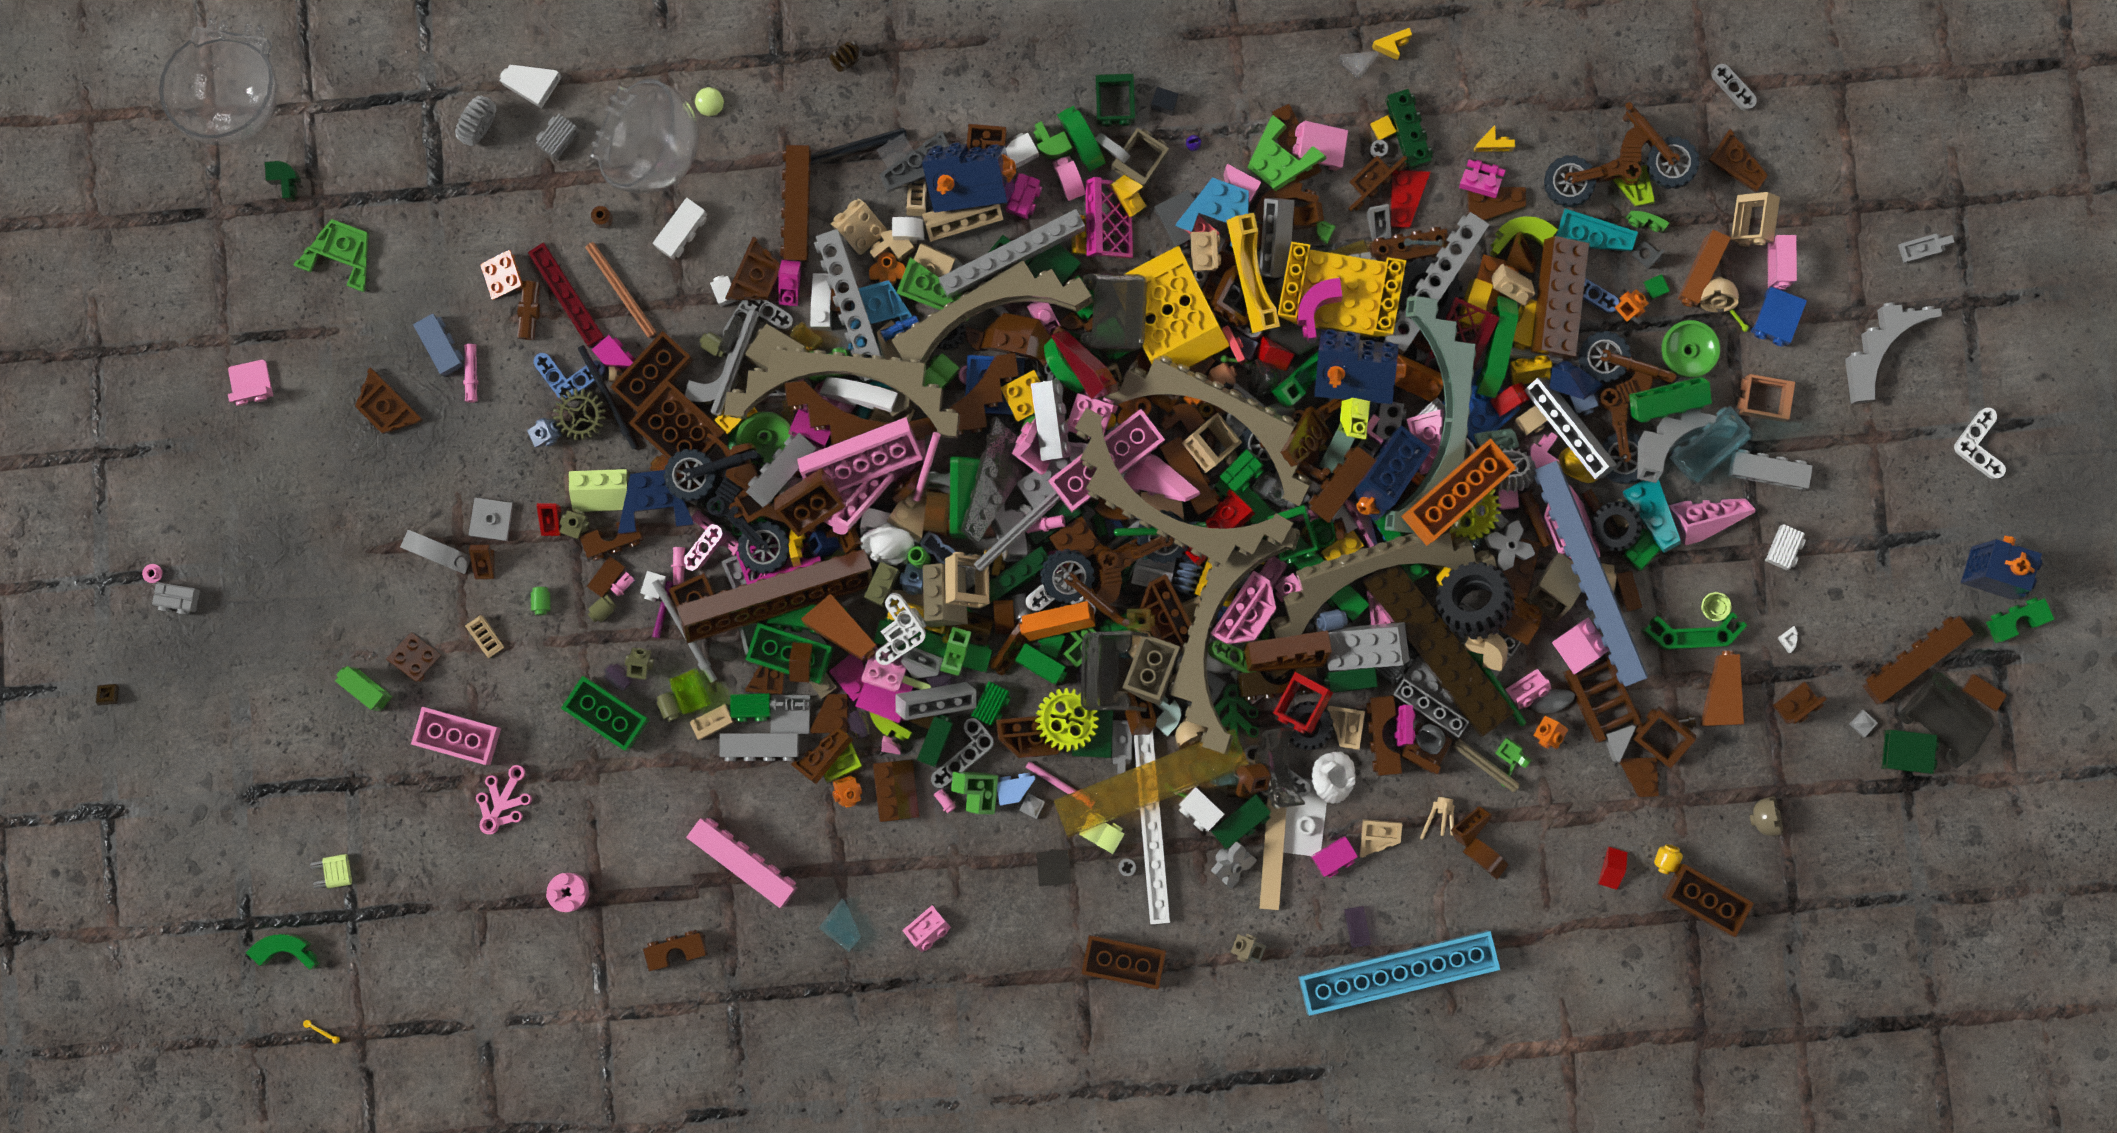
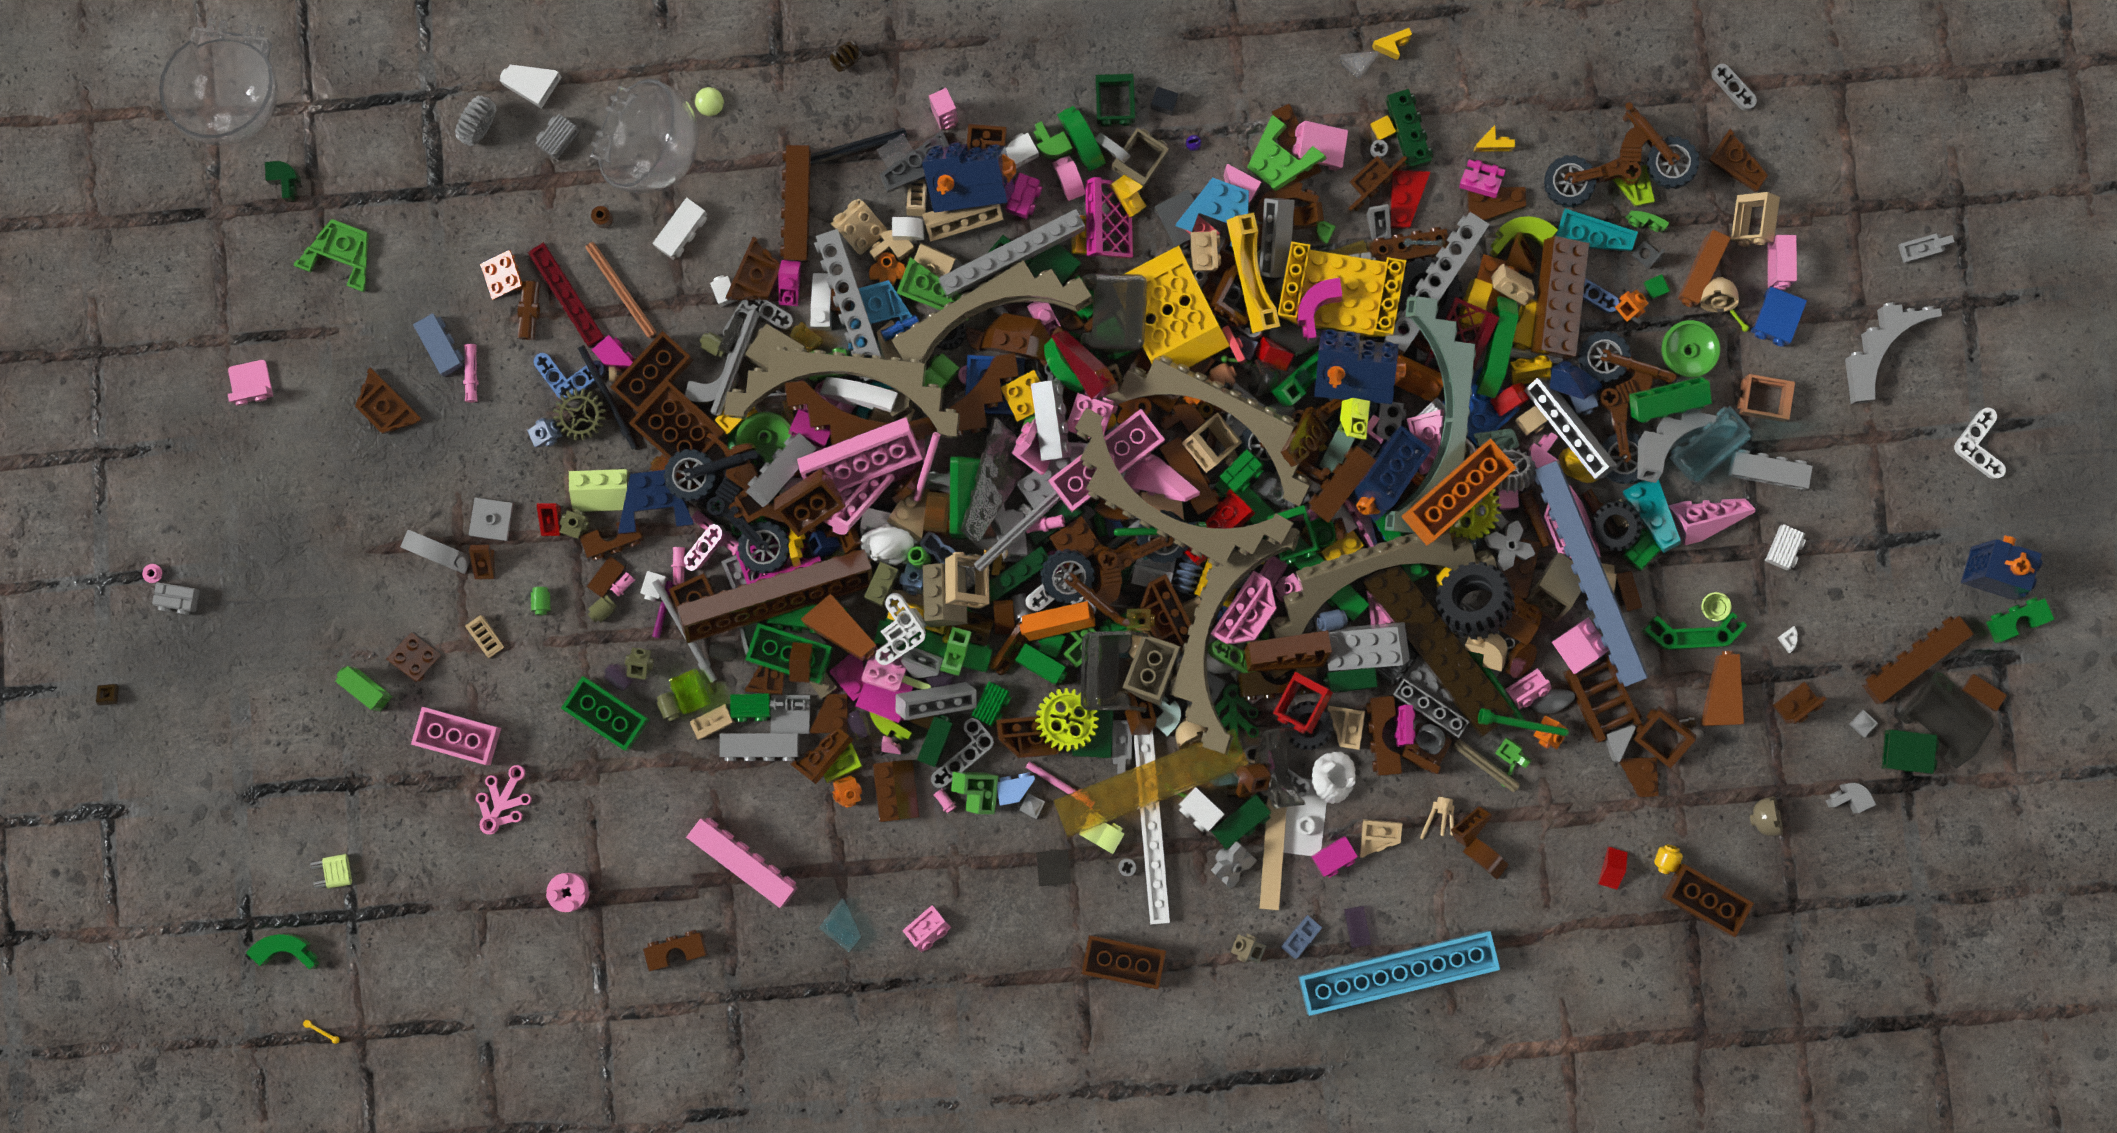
(943, 109): none -> bright pink brick
(1301, 937): none -> sand blue slope
(1487, 717): none -> green piece
(1521, 659): none -> reddish brown tile
(1856, 796): none -> light grey brick

